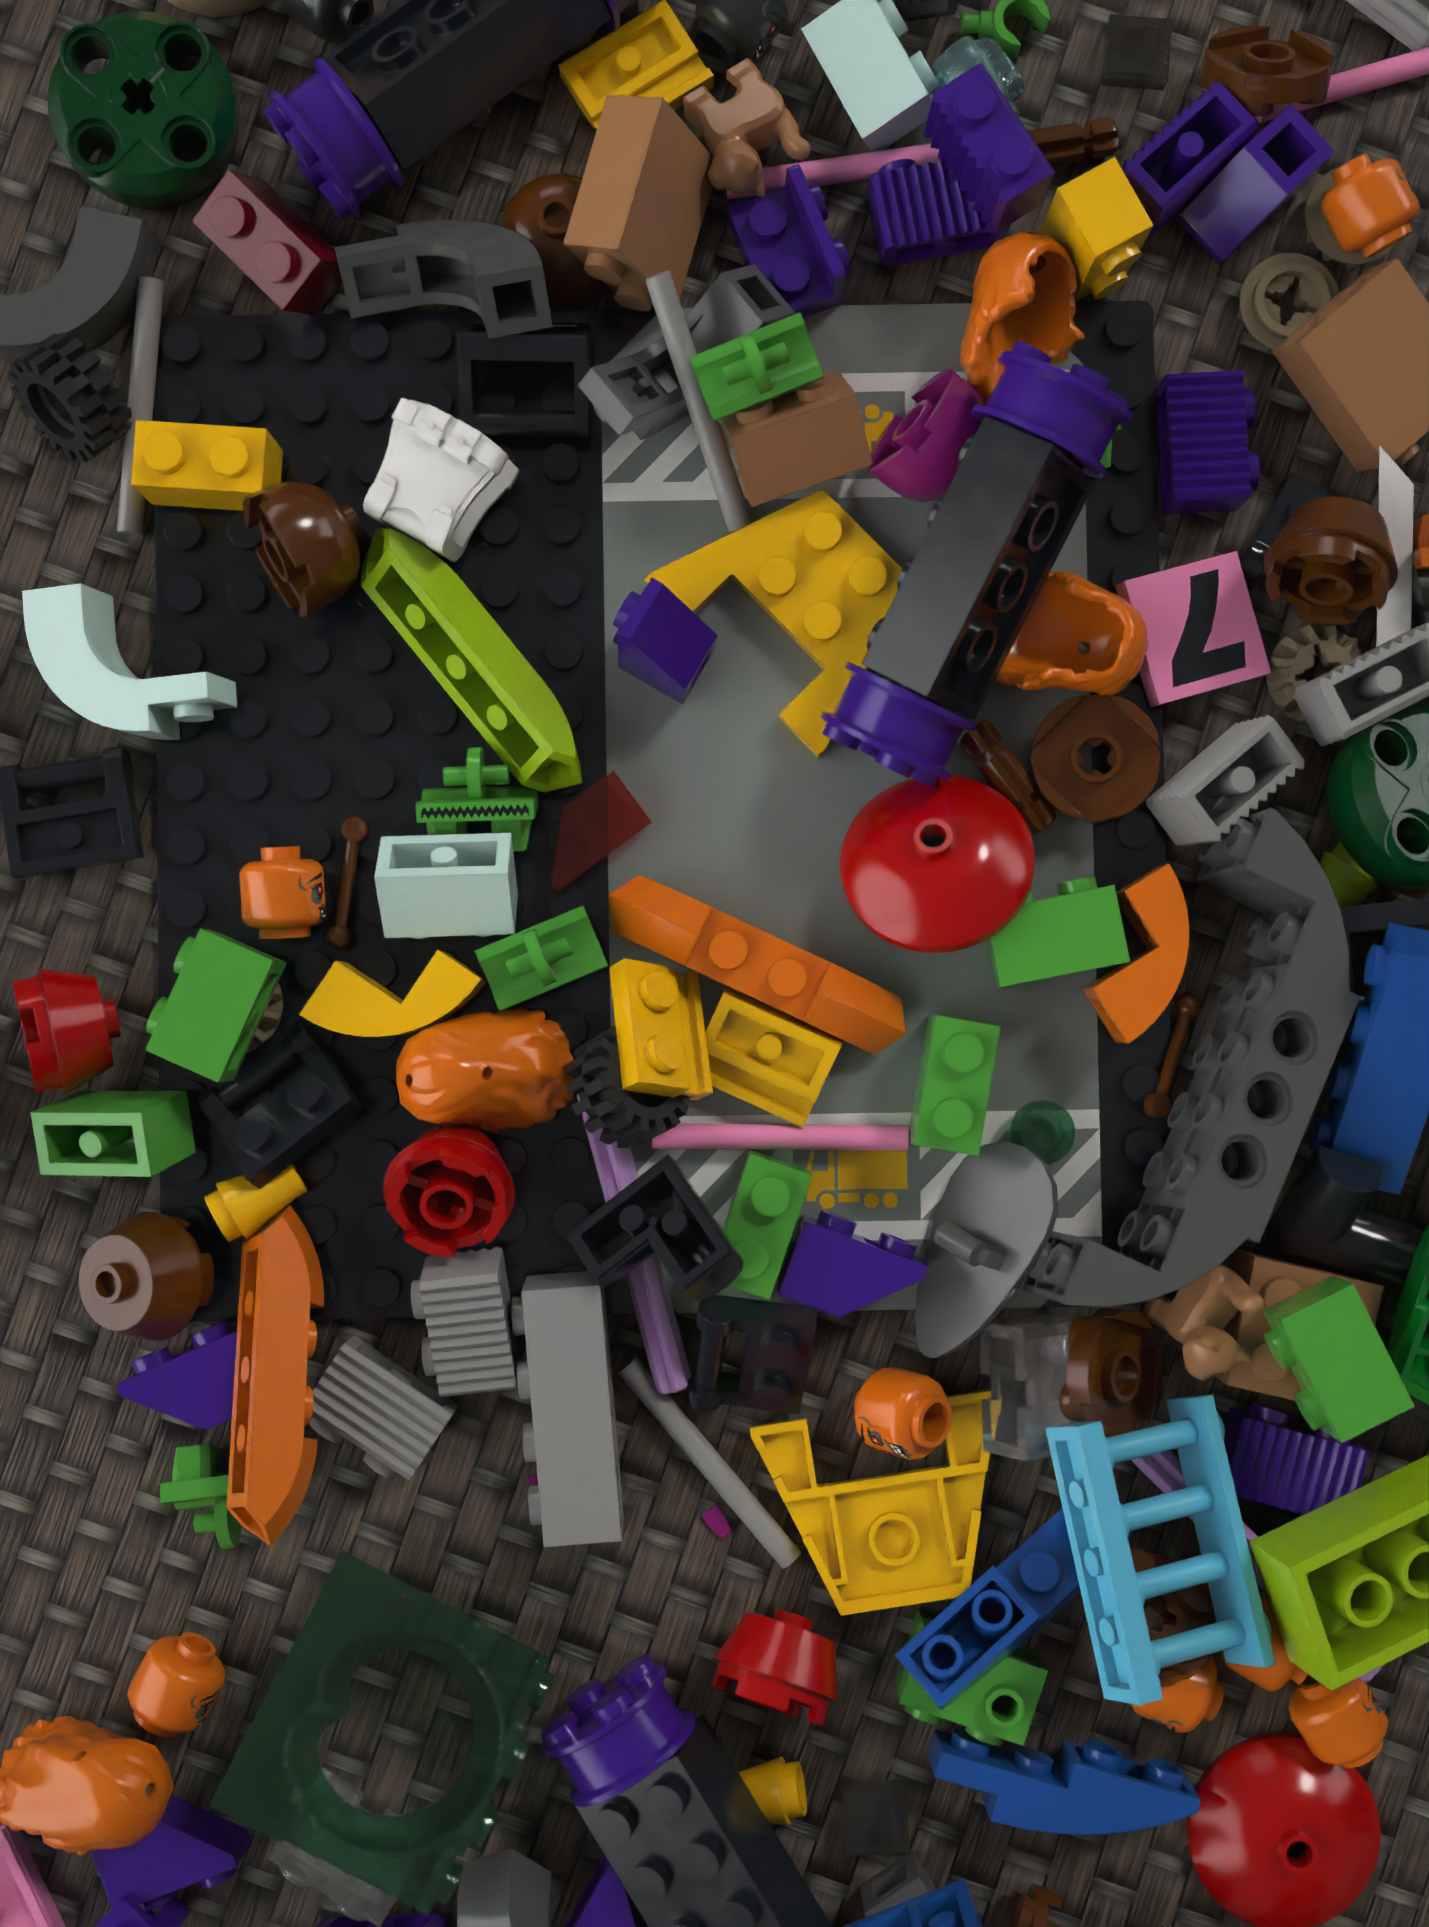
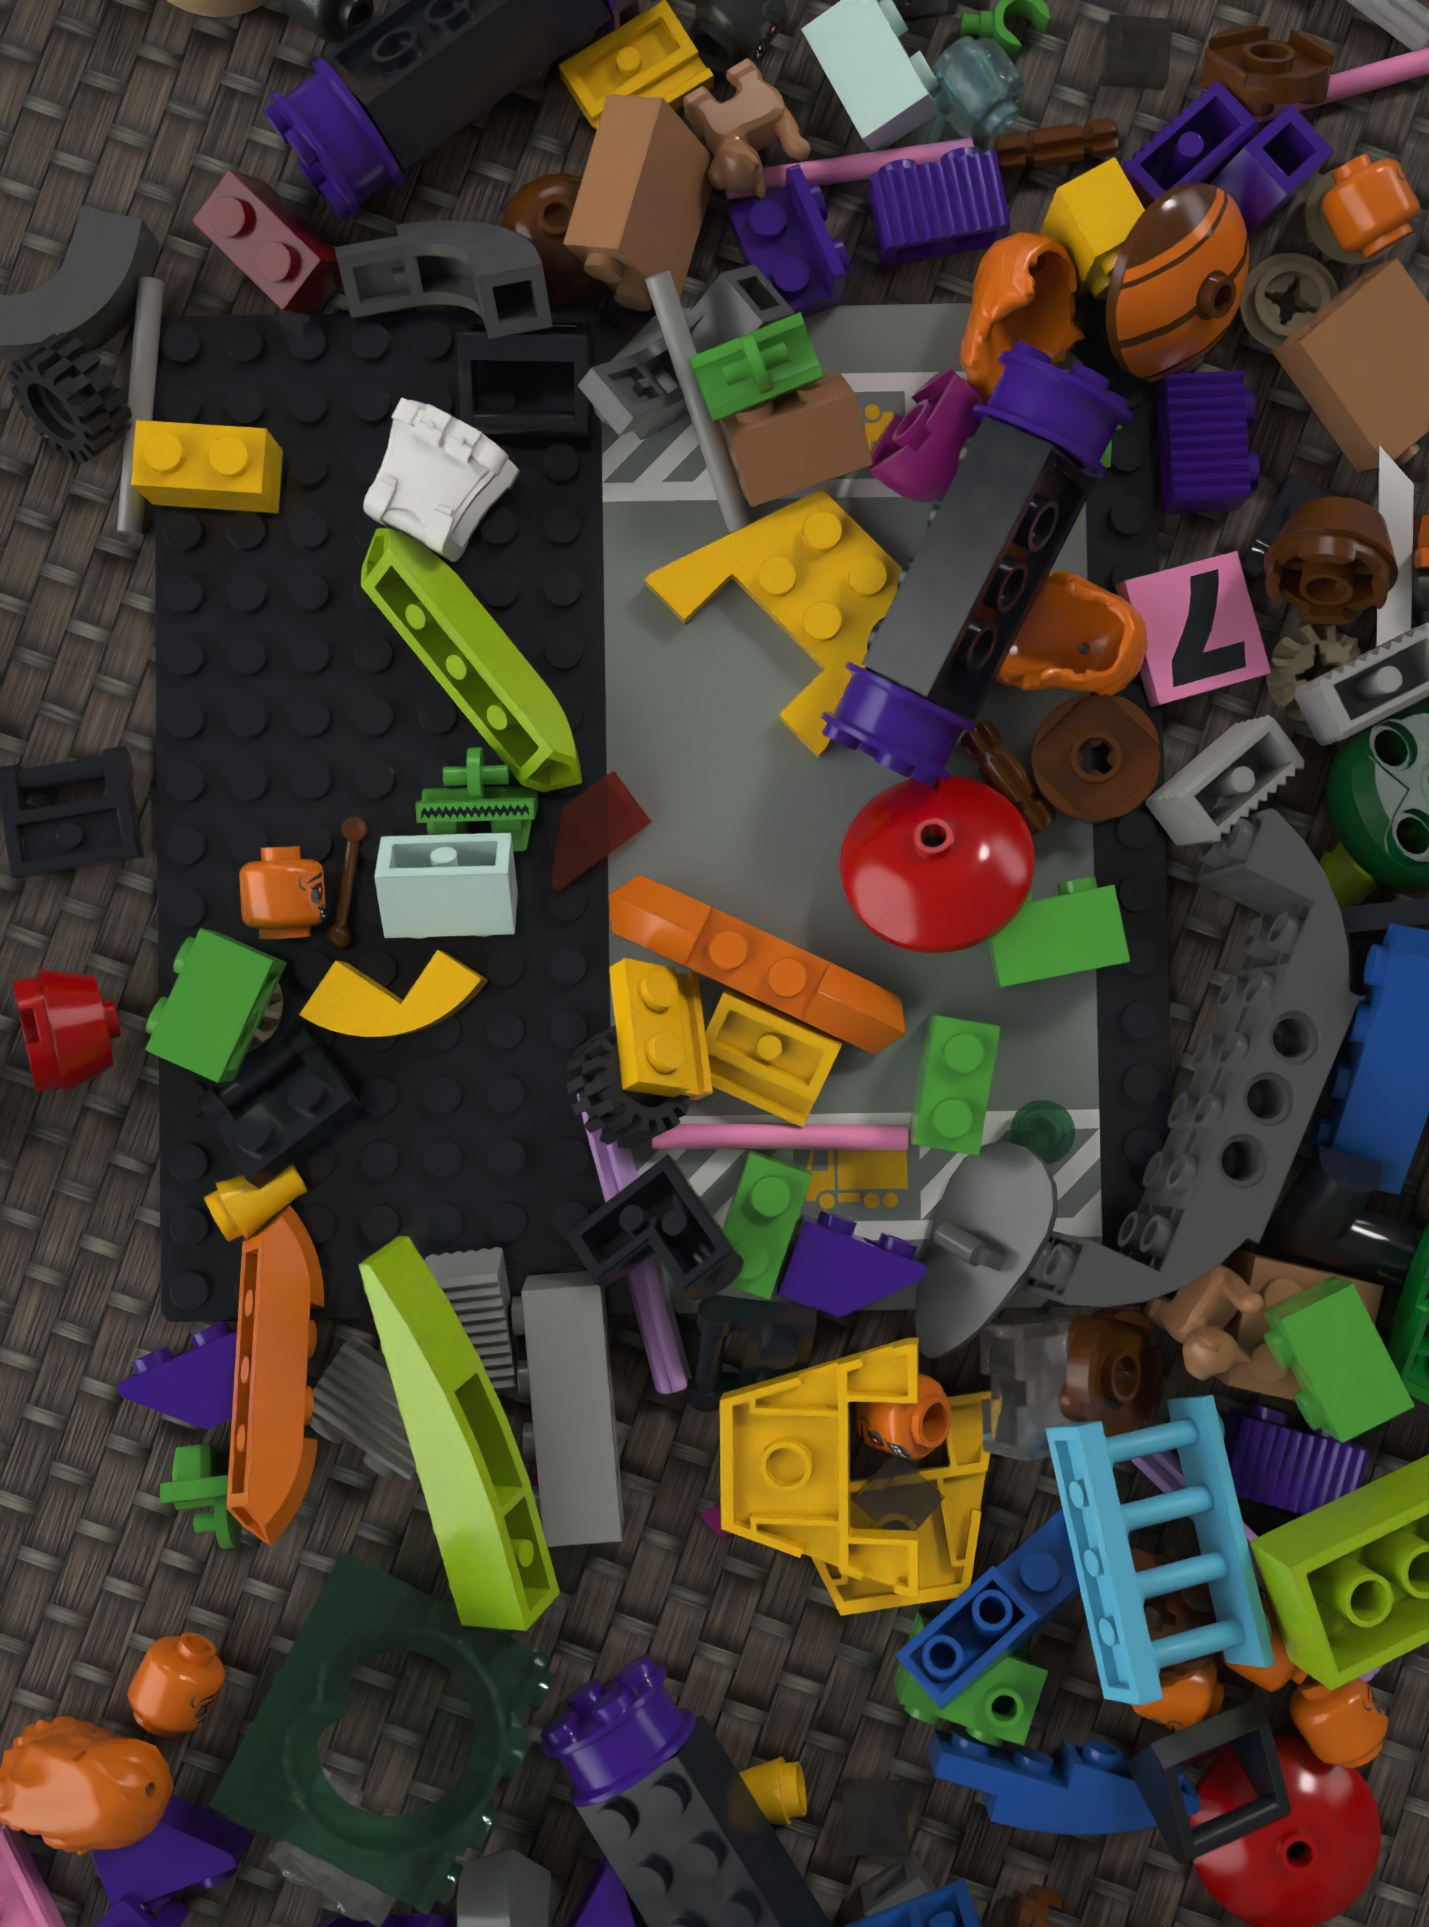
(79, 659): light aqua arch -> none
(113, 1133): bright green brick -> none
(143, 109): dark green piece -> none
(146, 1277): reddish brown cone -> none
(306, 543): reddish brown cylinder -> none
(449, 1190): red cone -> none
(460, 1447): none -> lime slope
(487, 1070): orange piece -> none
(541, 958): bright green hips -> none
(662, 641): dark purple slope -> none
(710, 1464): light grey bar -> none
(779, 1665): red cone -> none
(791, 1463): none -> yellow wing
(897, 1496): none -> clear smoke tile
(987, 149): dark purple brick -> none
(1141, 989): orange brick -> none
(1156, 1777): none -> black tile
(1158, 1103): reddish brown hinge -> none
(1177, 282): none -> dish

